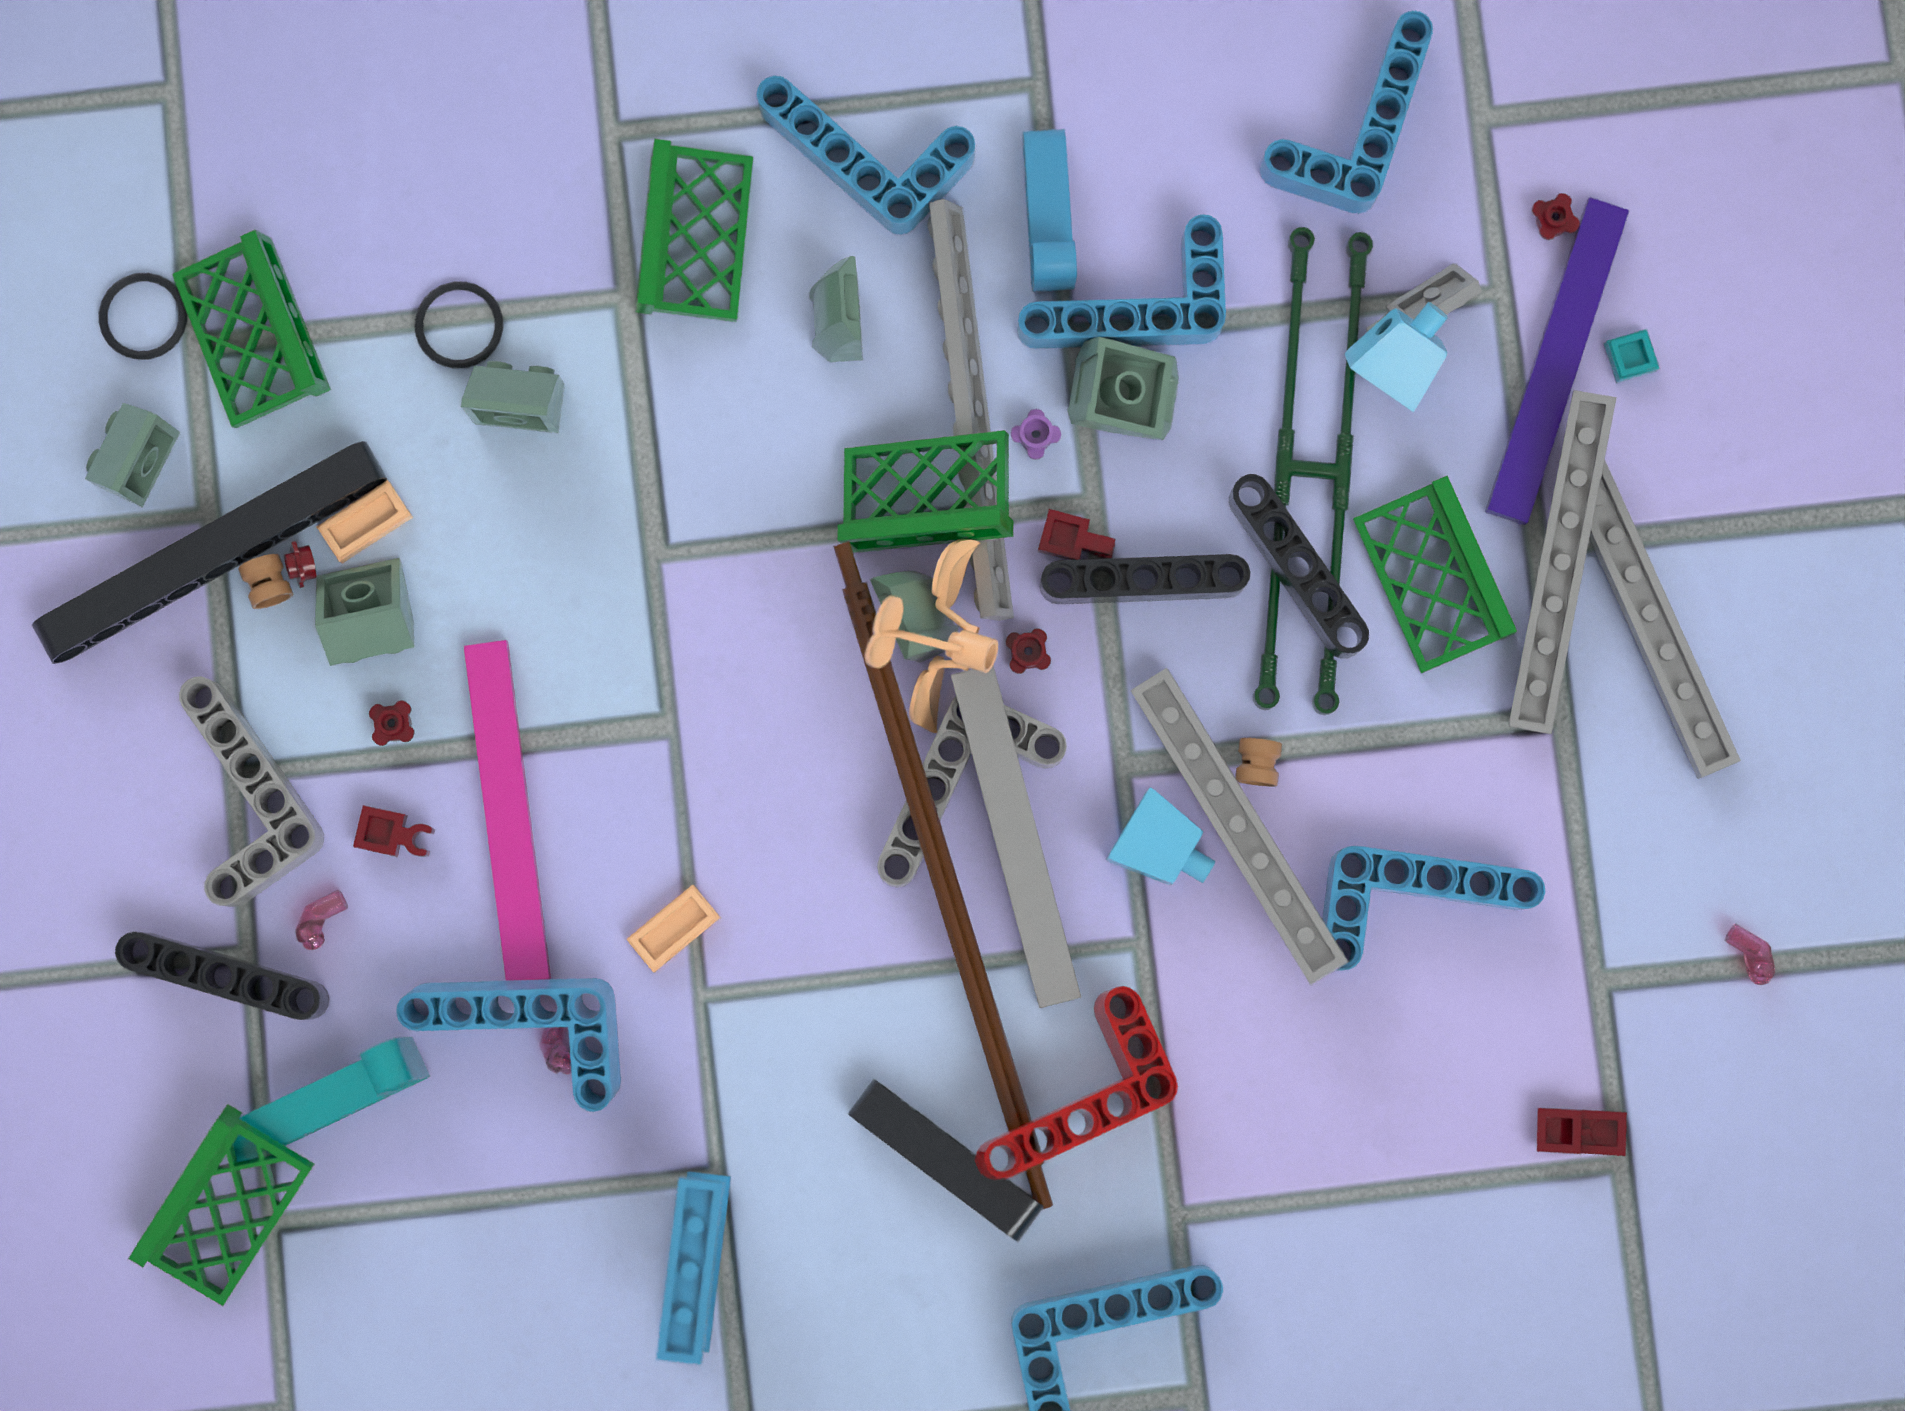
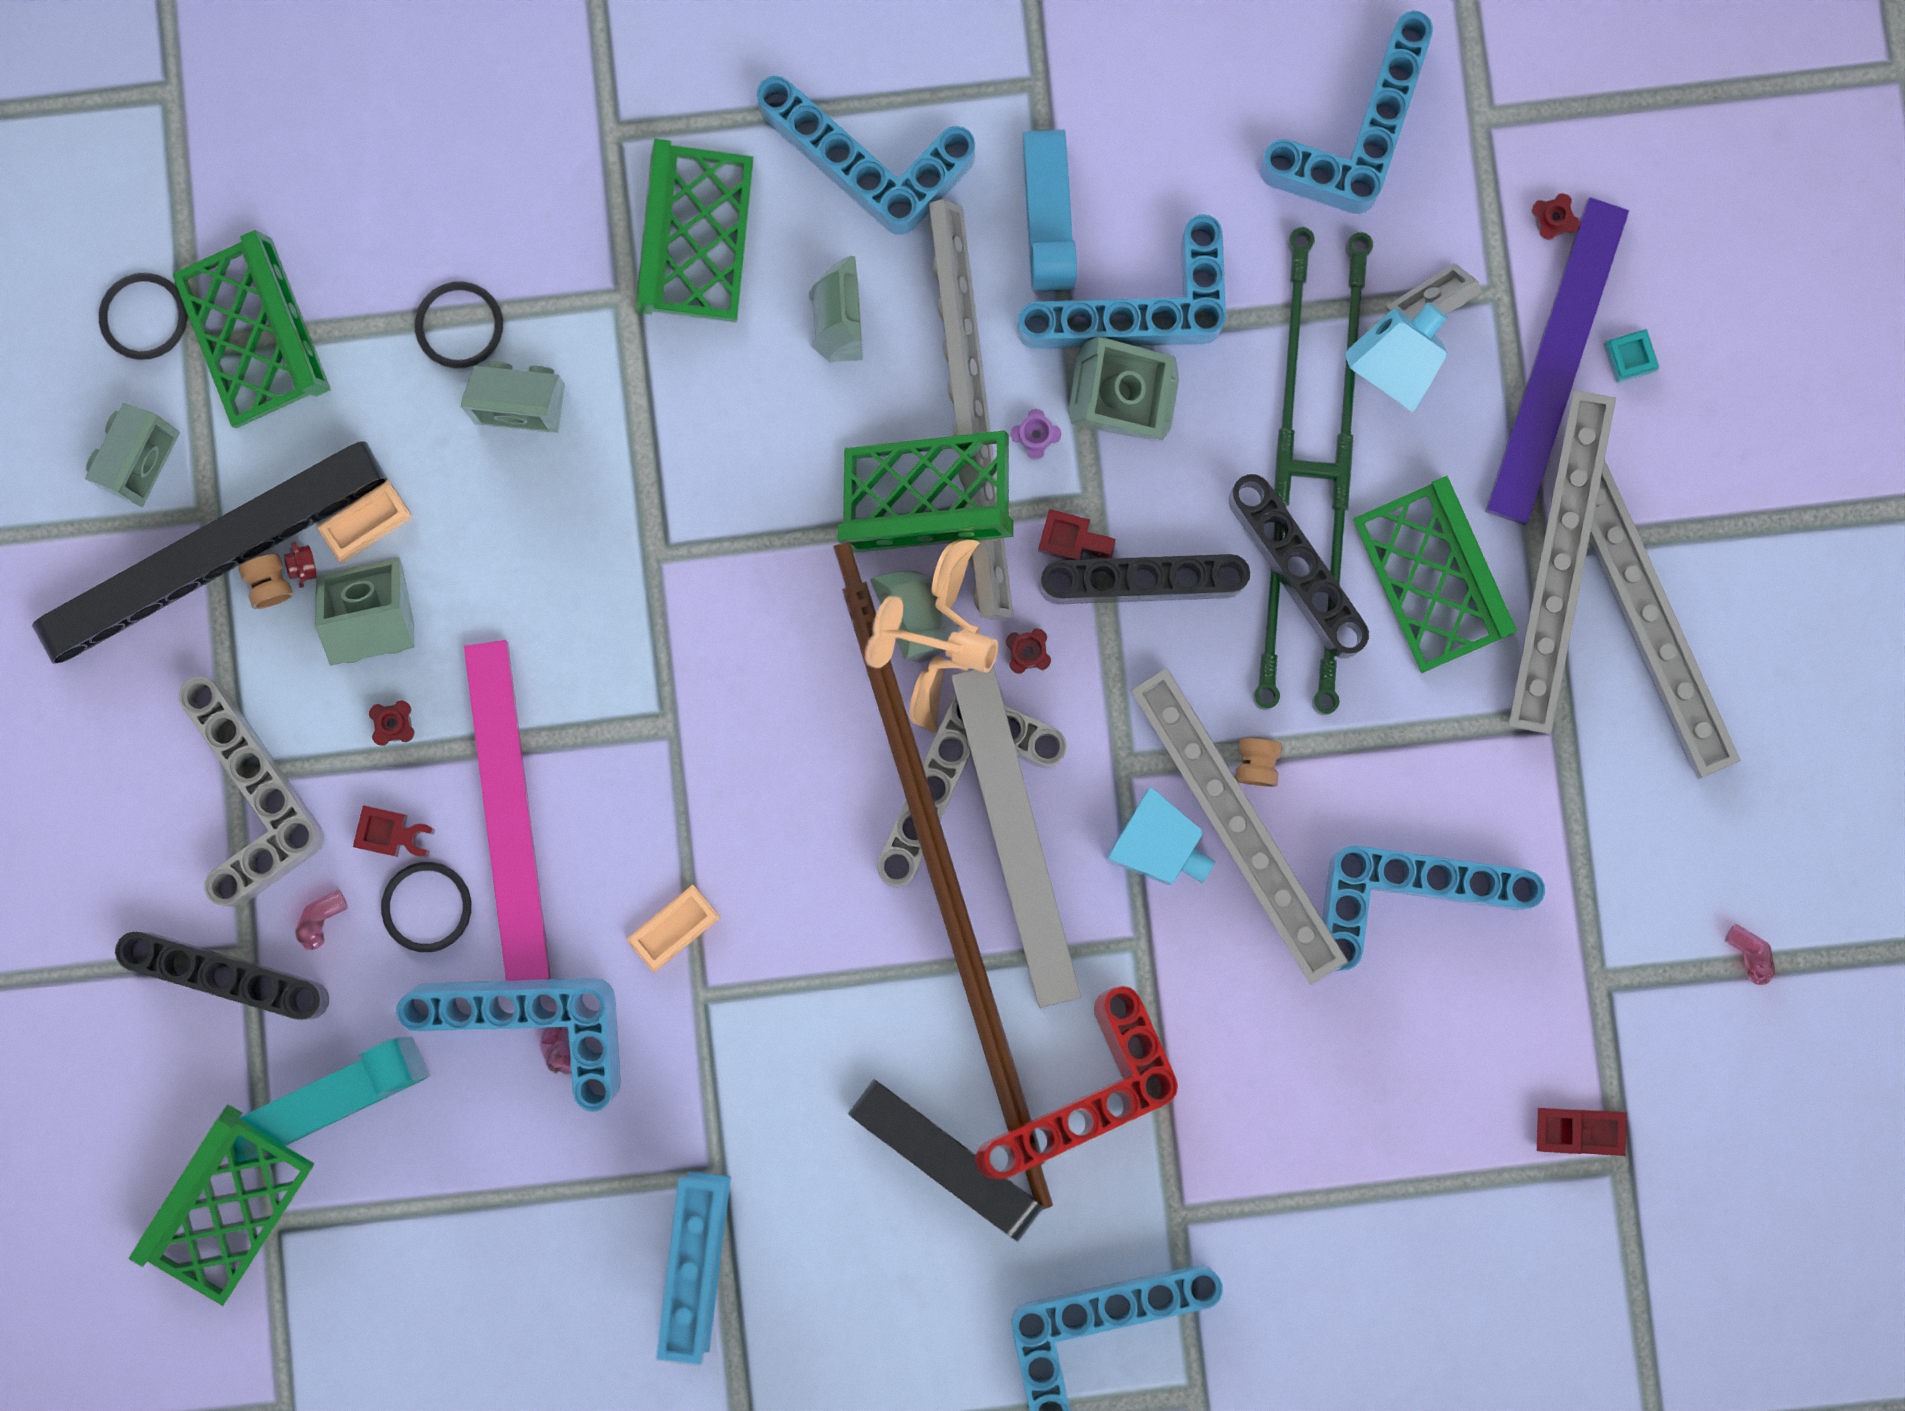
(387, 895): none -> black tyre

